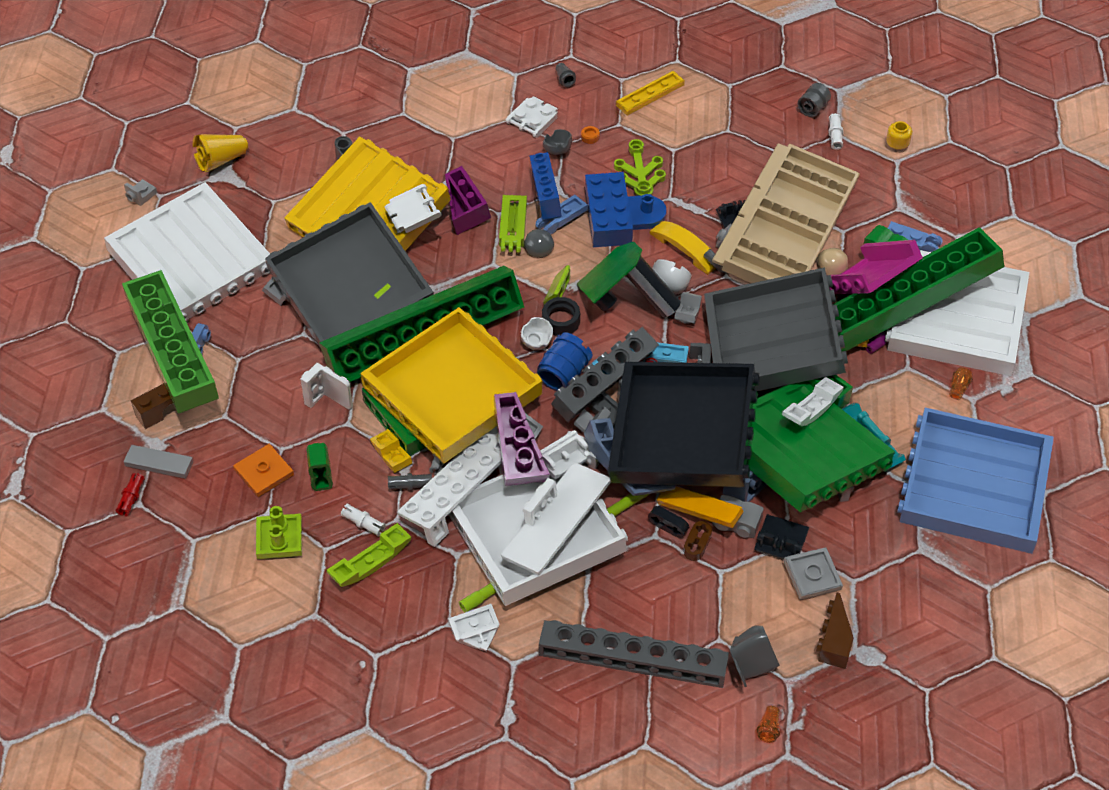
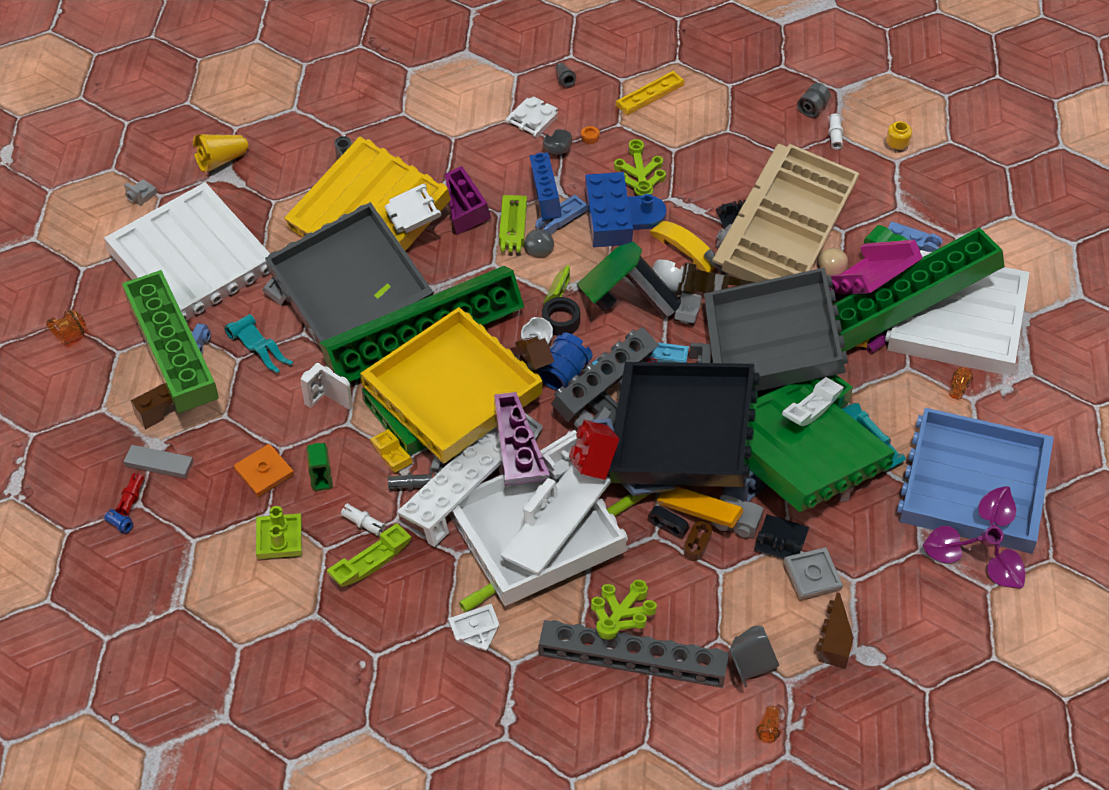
(70, 327): none -> clear orange helmet
(123, 523): none -> blue pin
(253, 340): none -> teal flag
(533, 352): none -> reddish brown arch
(594, 449): none -> red brick
(609, 627): none -> lime plant
(705, 281): none -> dark brown flag
(1000, 509): none -> magenta plant

